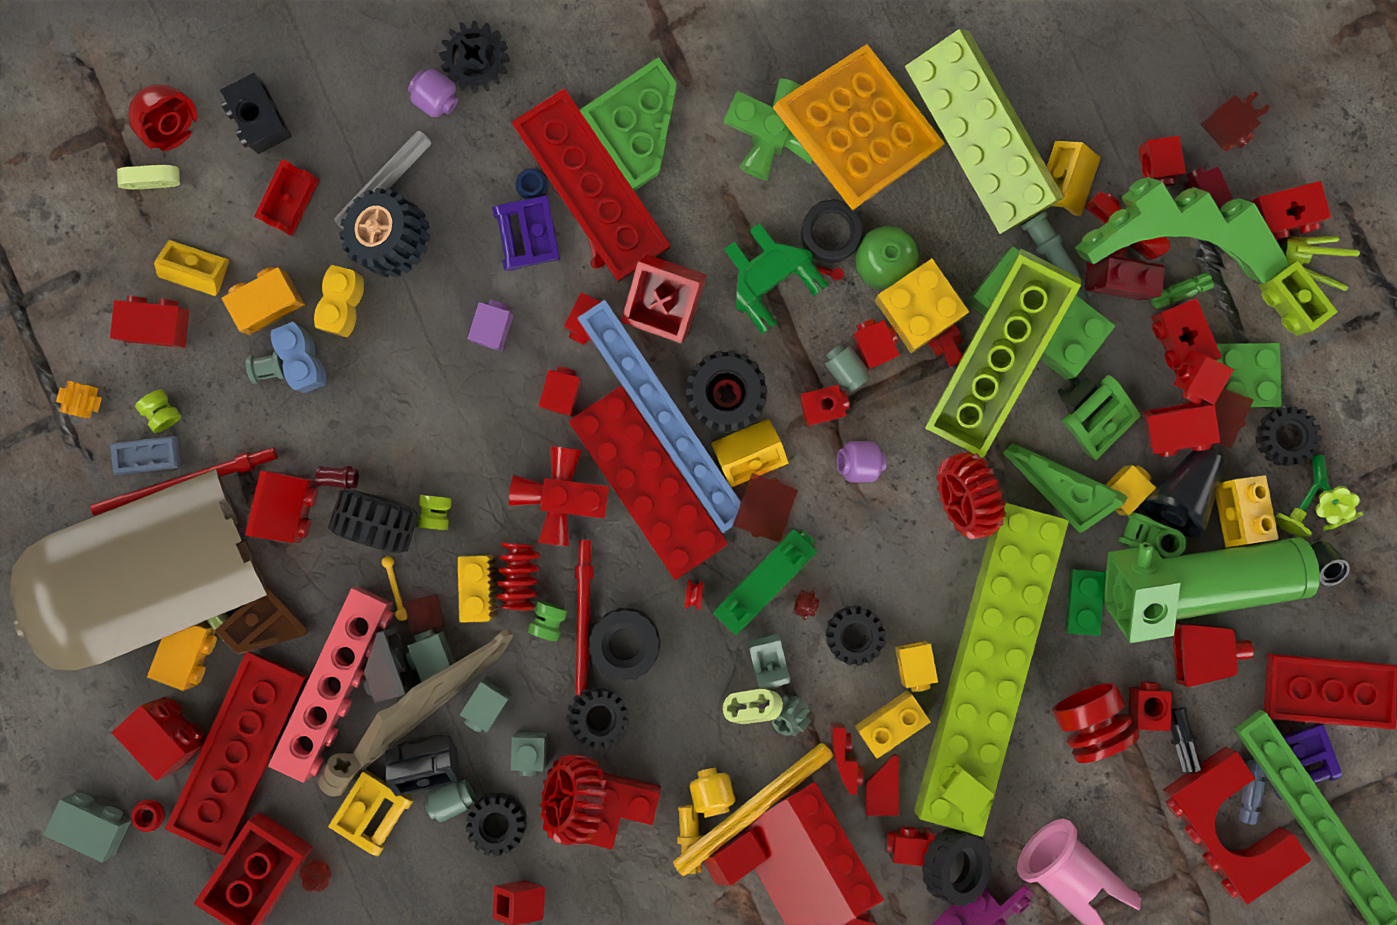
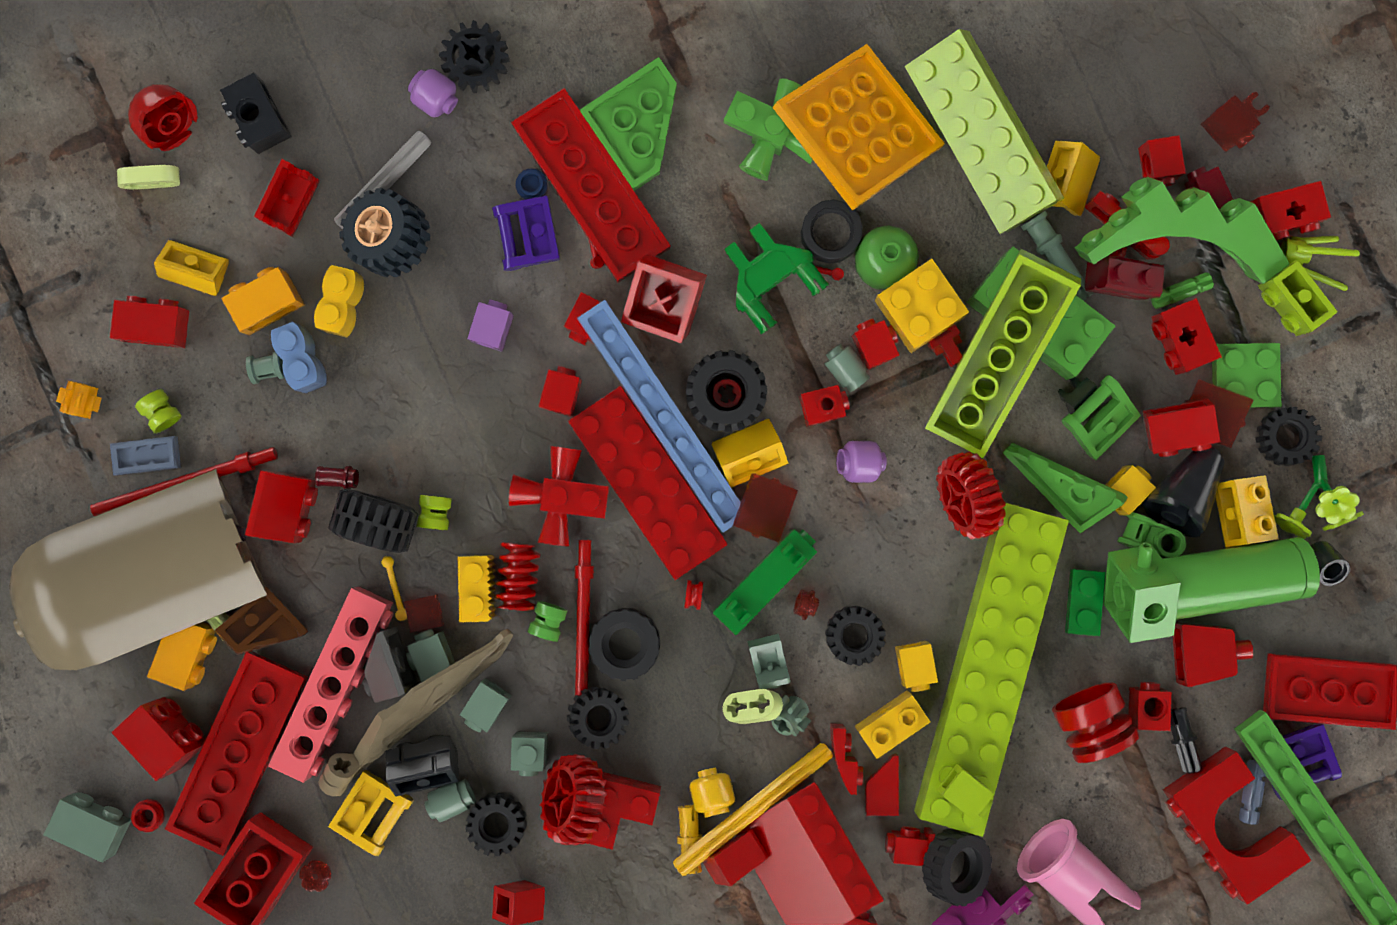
(1202, 378): red brick -> none

